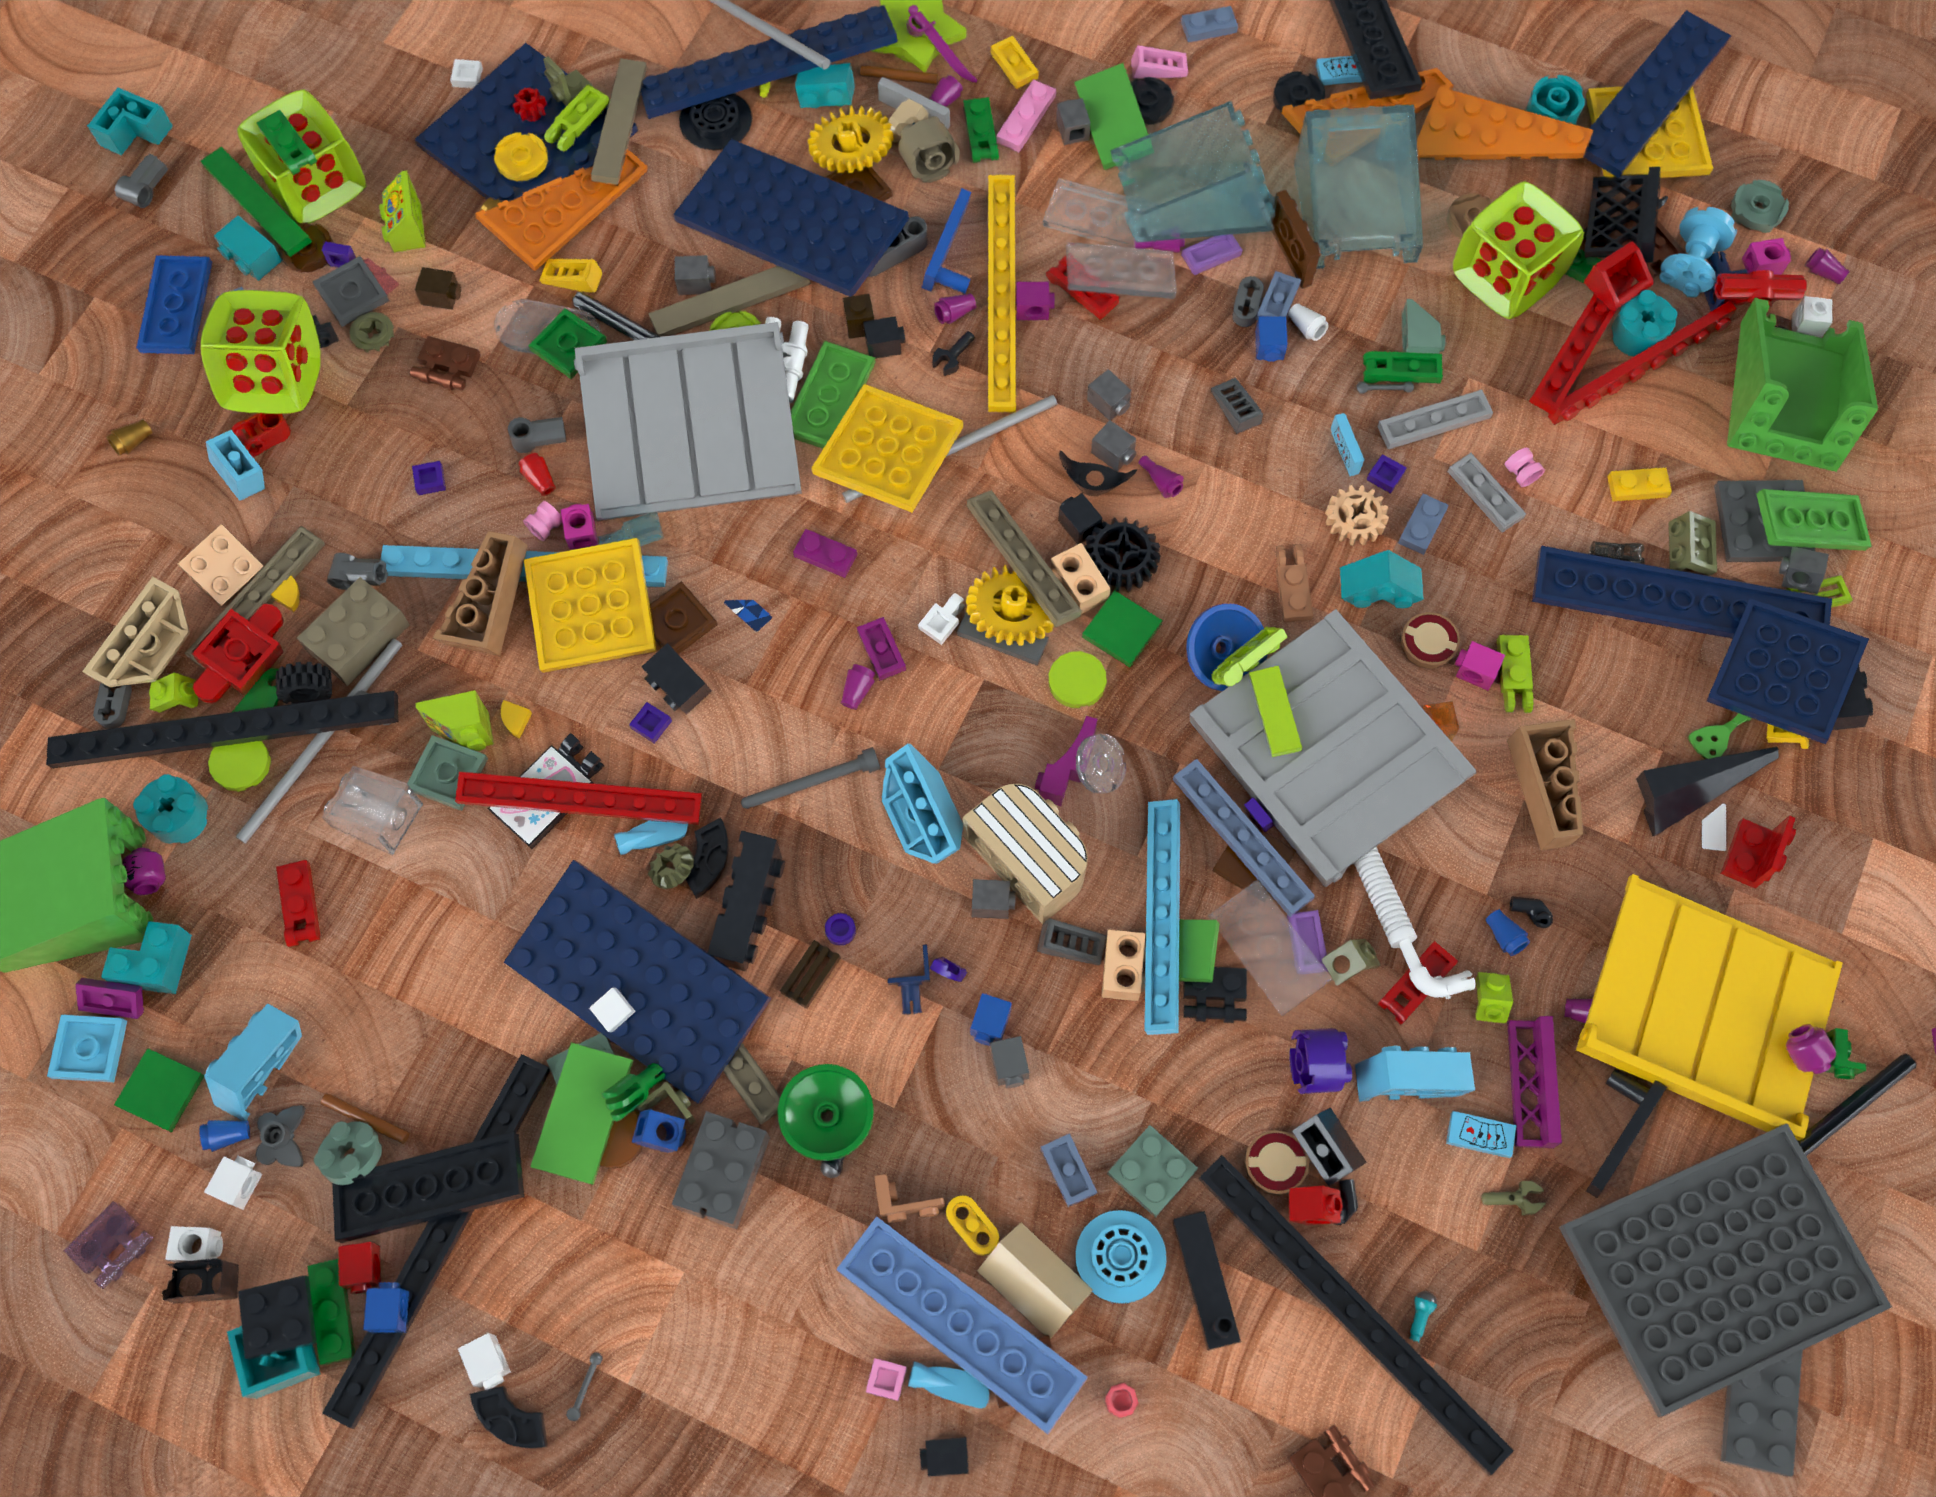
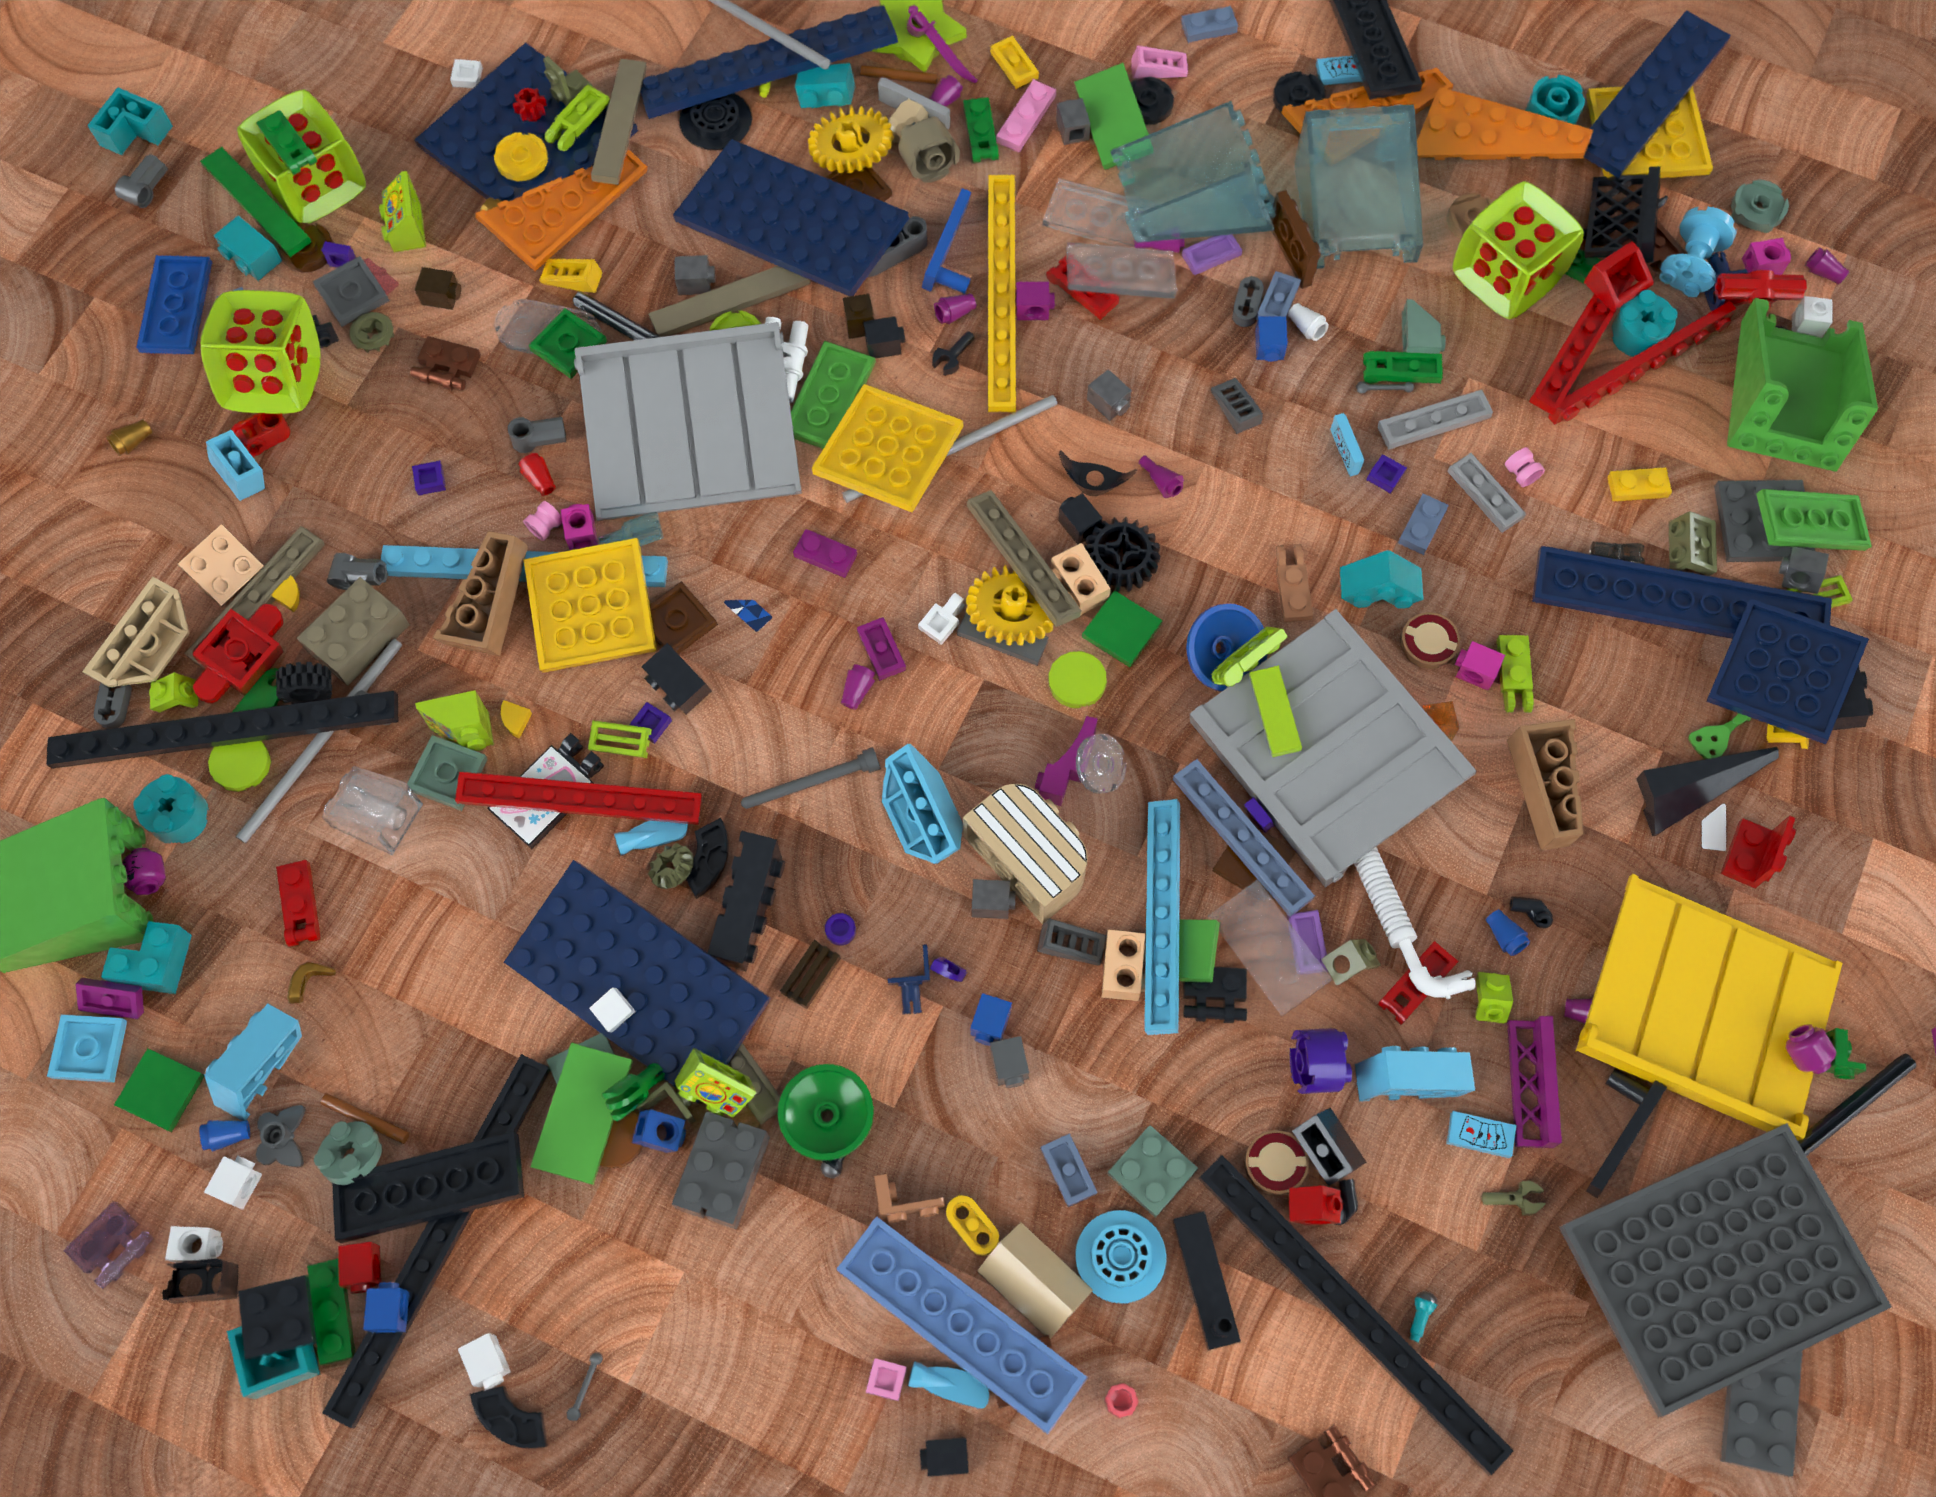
(301, 977): none -> pearl gold hair
(643, 742): none -> lime tile
(714, 1084): none -> lime slope
(1114, 446): flat silver brick -> none
(1366, 524): light nougat gear -> none

